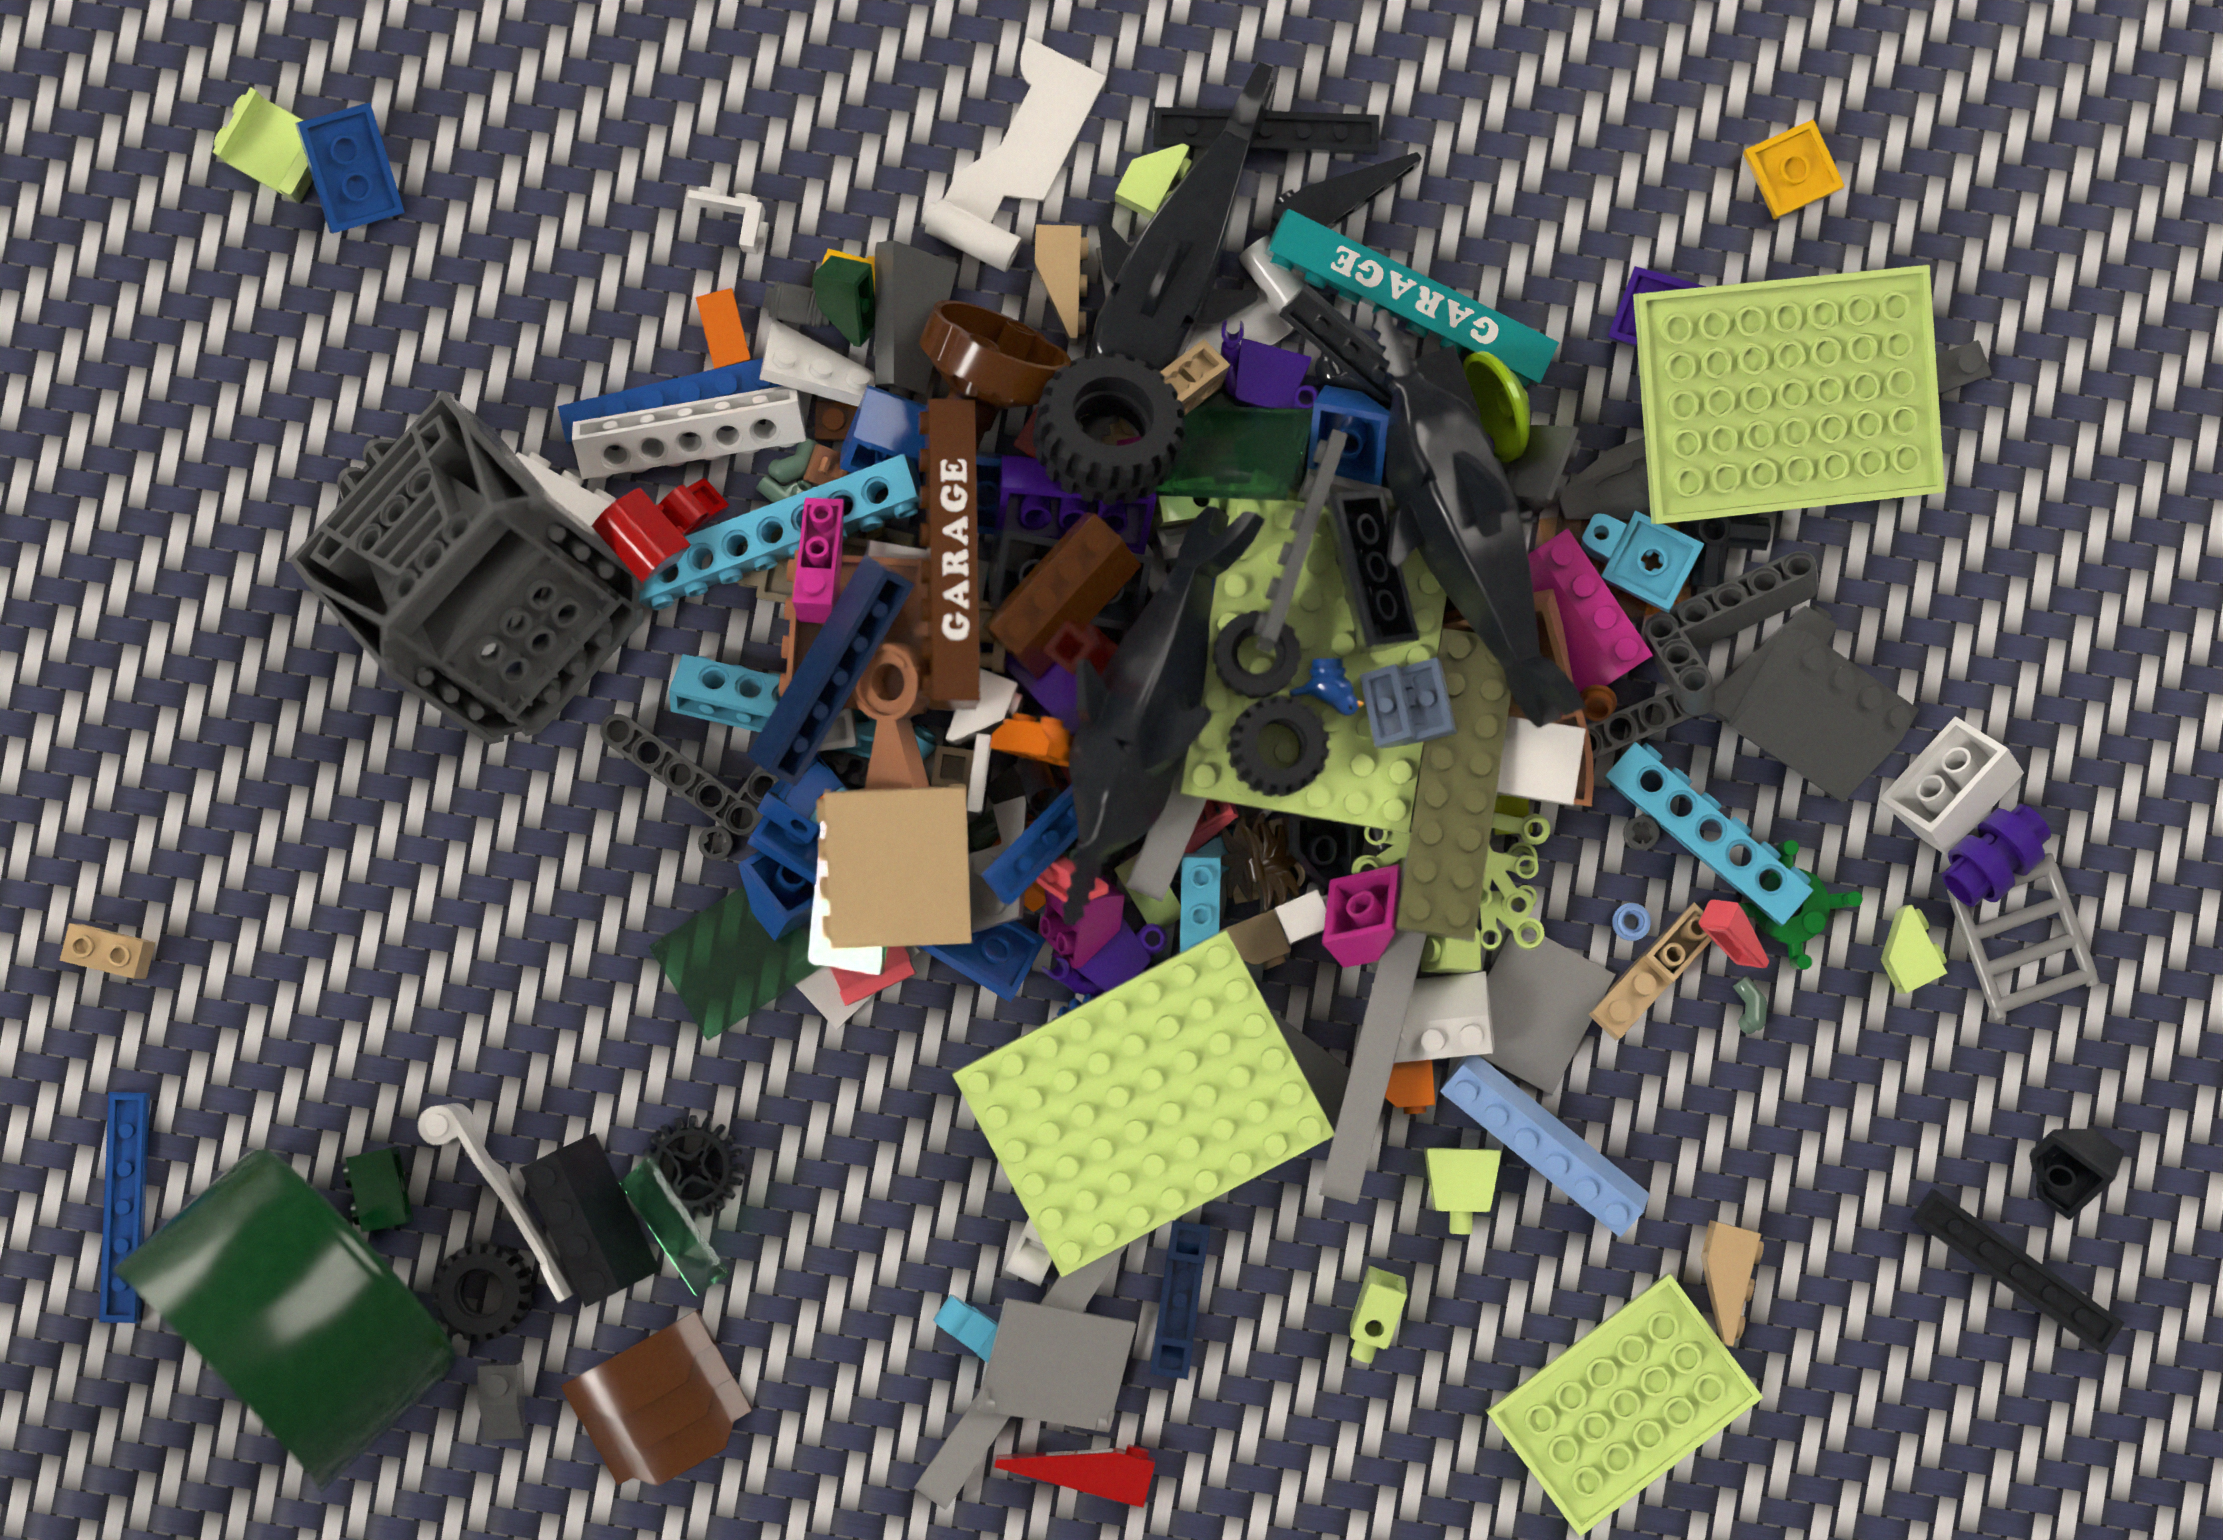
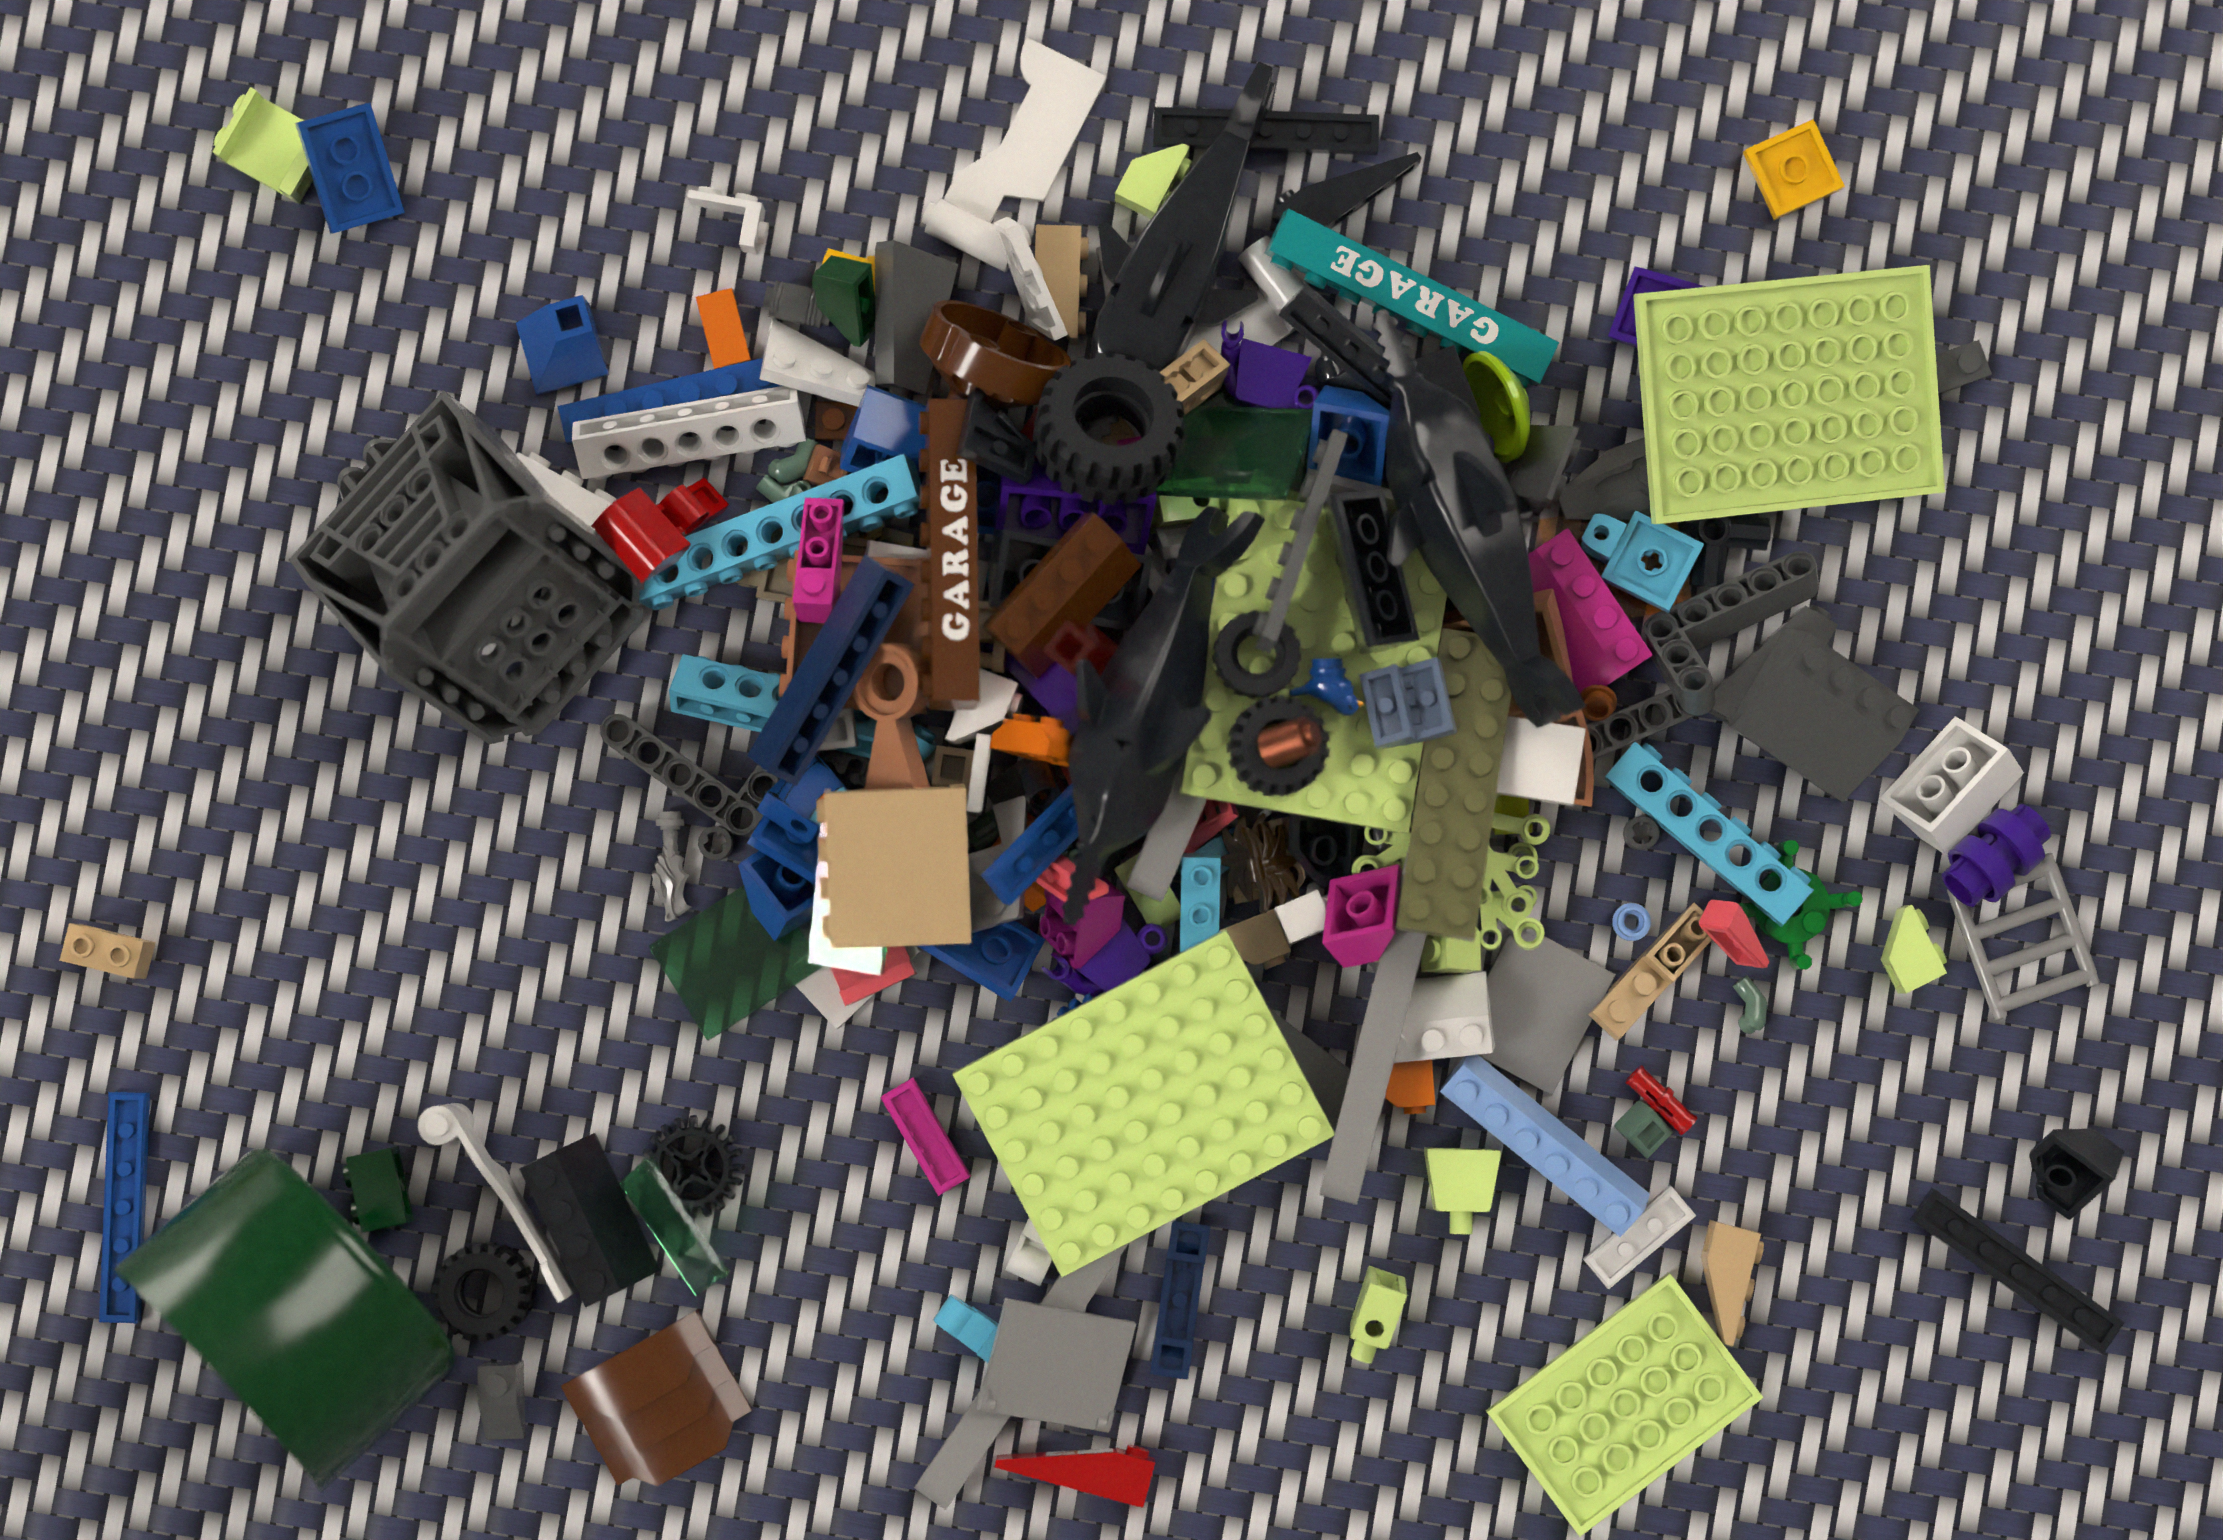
(562, 345): none -> blue slope
(669, 874): none -> light grey piece
(925, 1136): none -> dark pink plate
(995, 441): none -> black wing
(1029, 279): none -> white wing
(1289, 741): none -> copper brick
(1643, 1128): none -> sand green slope
(1658, 1223): none -> white tile
(1661, 1099): none -> red pin

